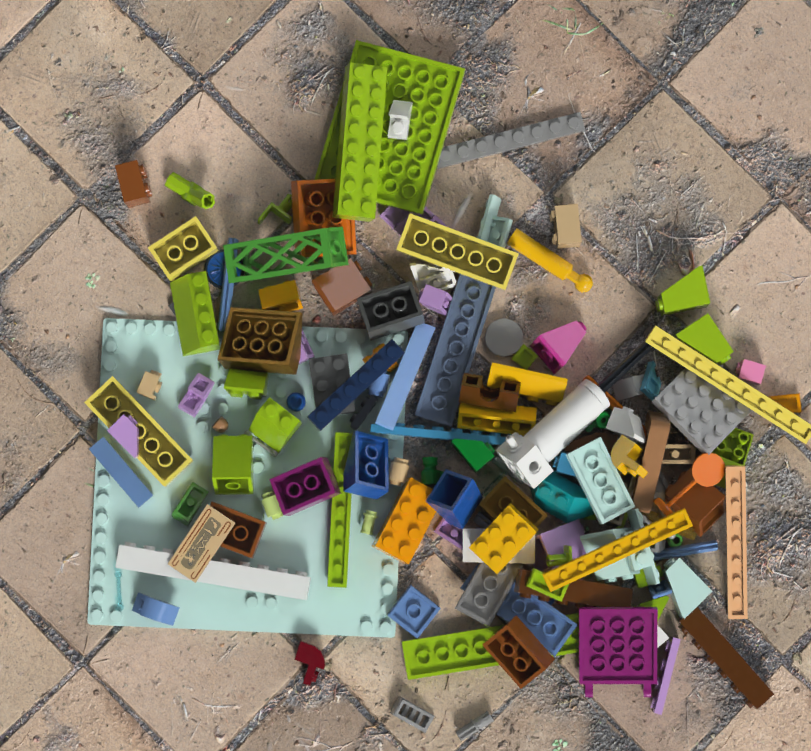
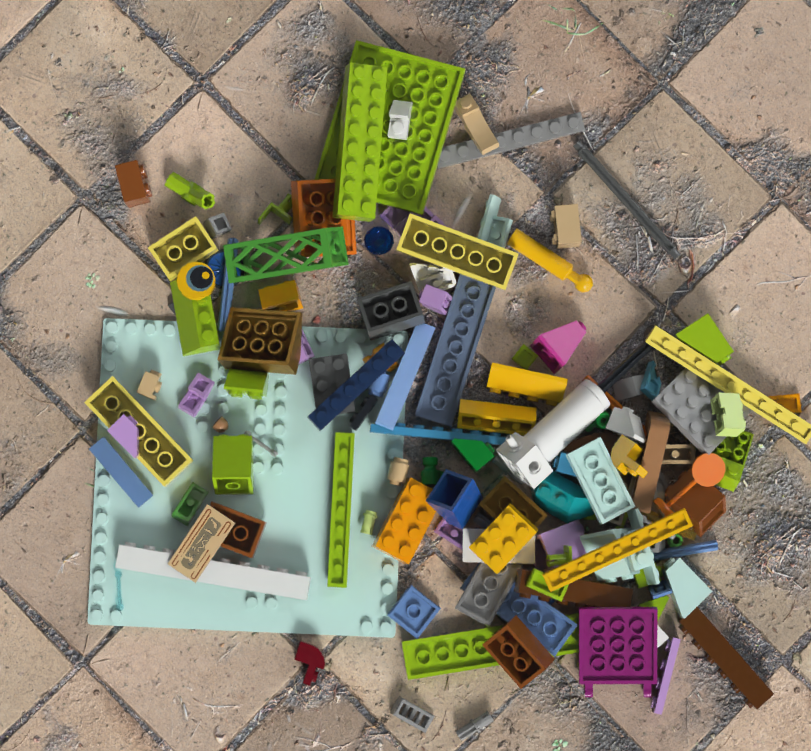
(155, 609): medium blue brick -> none
(196, 280): none -> tile
(217, 225): none -> light grey slope
(271, 505): yellowish green brick -> none
(274, 425): lime slope -> none
(296, 402): blue plate -> none
(305, 486): magenta brick -> none
(342, 286): slope -> none
(367, 466): blue slope -> none
(378, 240): none -> clear blue hair
(475, 124): none -> tan slope
(502, 398): reddish brown arch -> none
(503, 337): light grey tile -> none
(626, 199): none -> dark grey piece
(684, 295): lime slope -> none
(728, 413): none -> yellowish green brick
(736, 541): light nougat plate -> none
(750, 371): bright pink brick -> none

